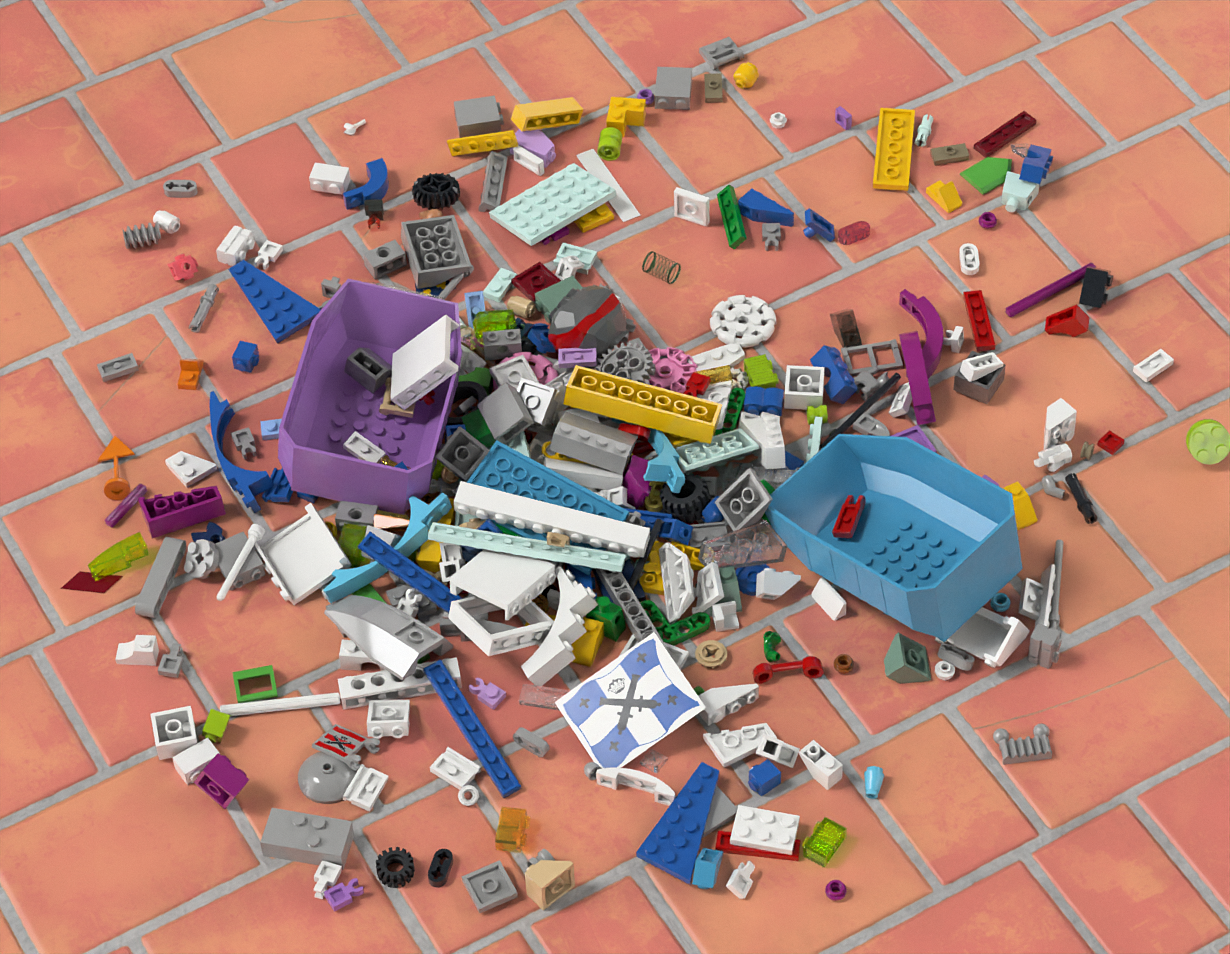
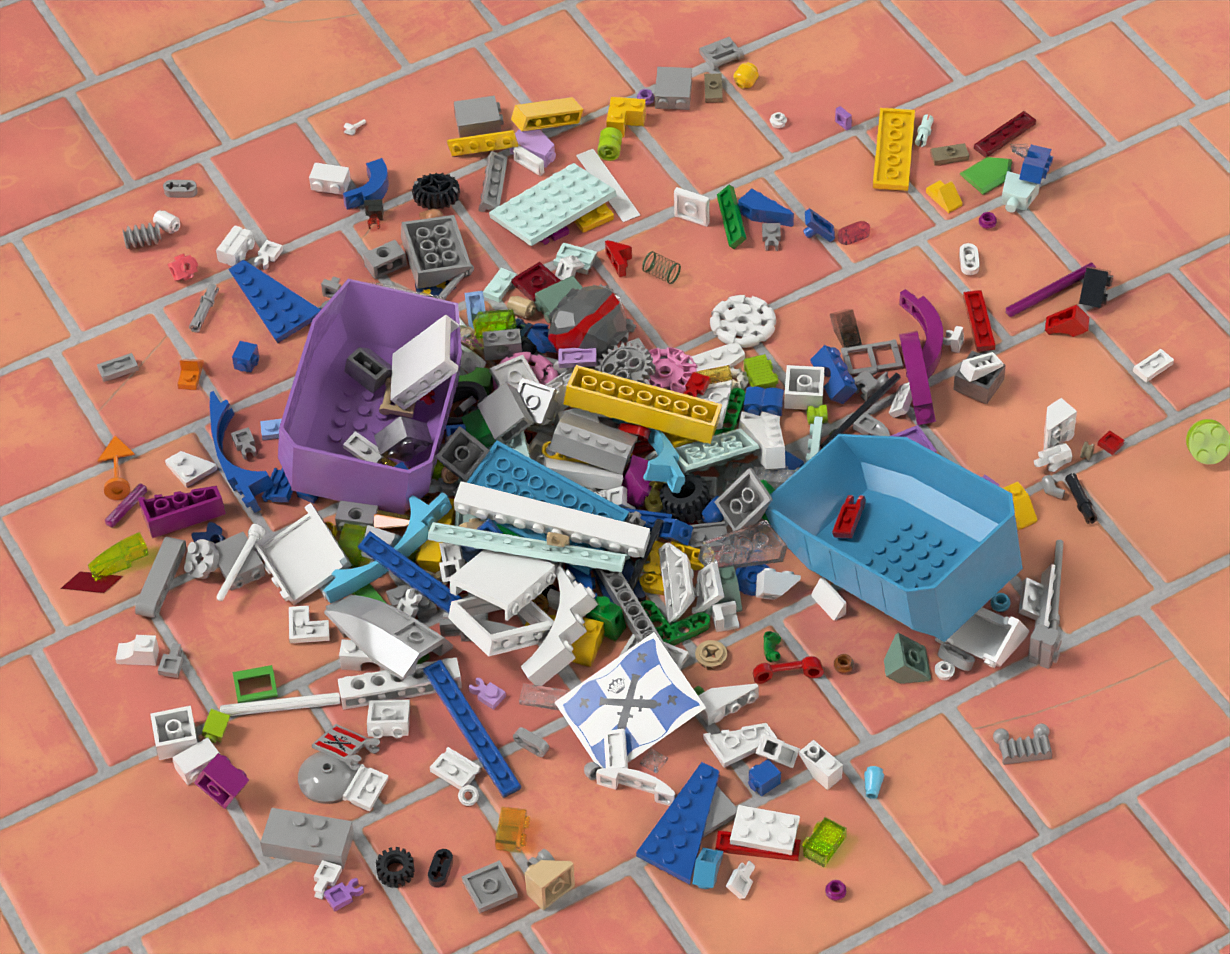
(303, 630): none -> white plate
(403, 439): none -> flat silver brick
(615, 749): none -> white plate
(618, 256): none -> red slope

